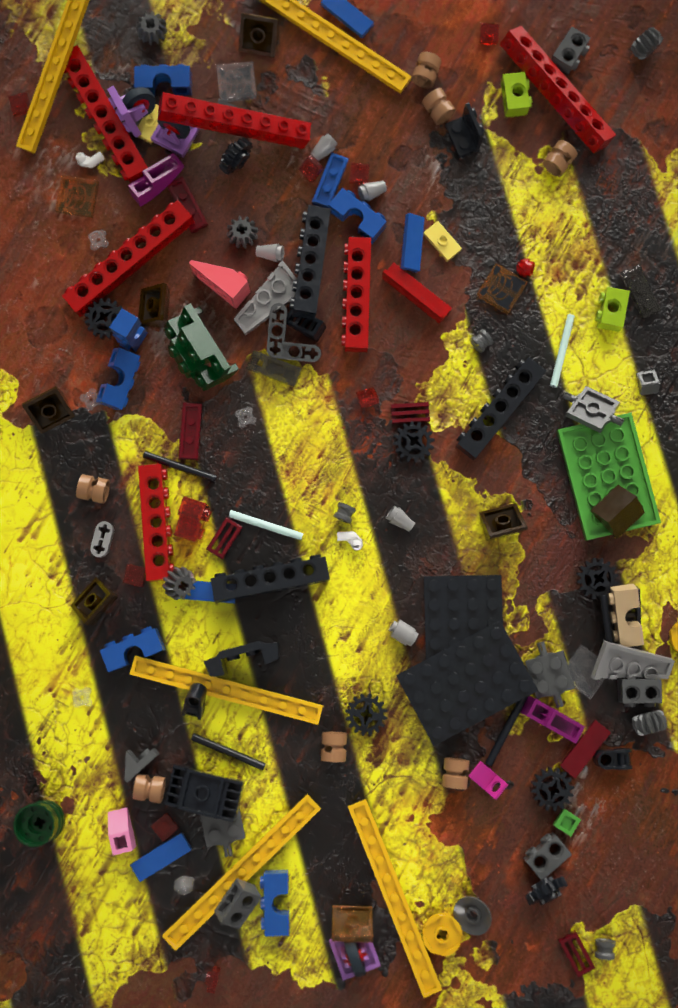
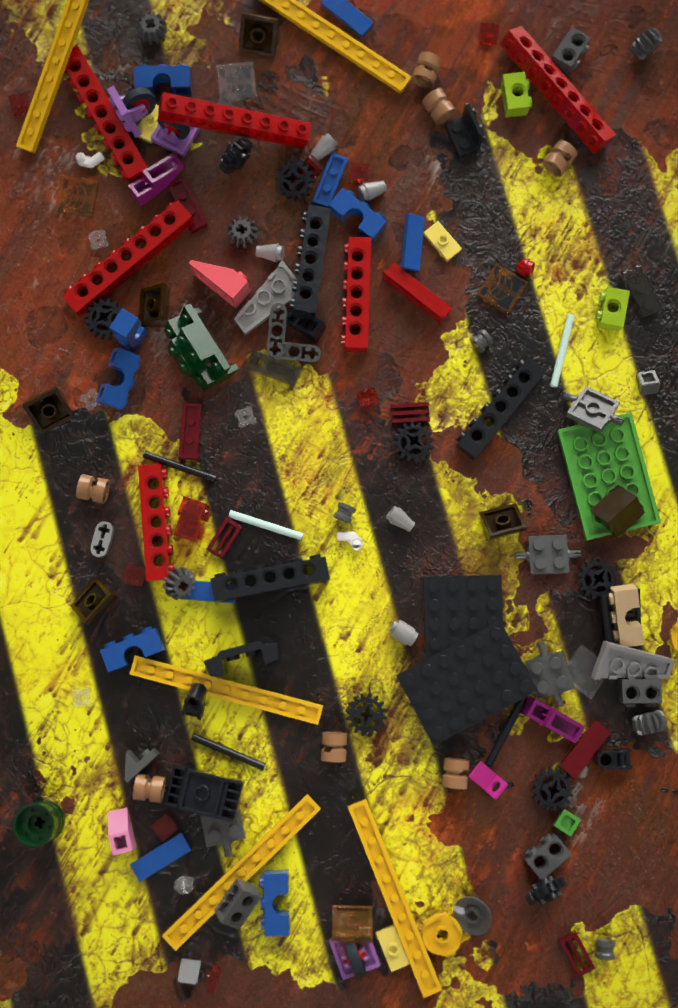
(189, 971): none -> slope
(290, 172): none -> black gear
(392, 948): none -> light yellow plate
(548, 554): none -> dark grey plate

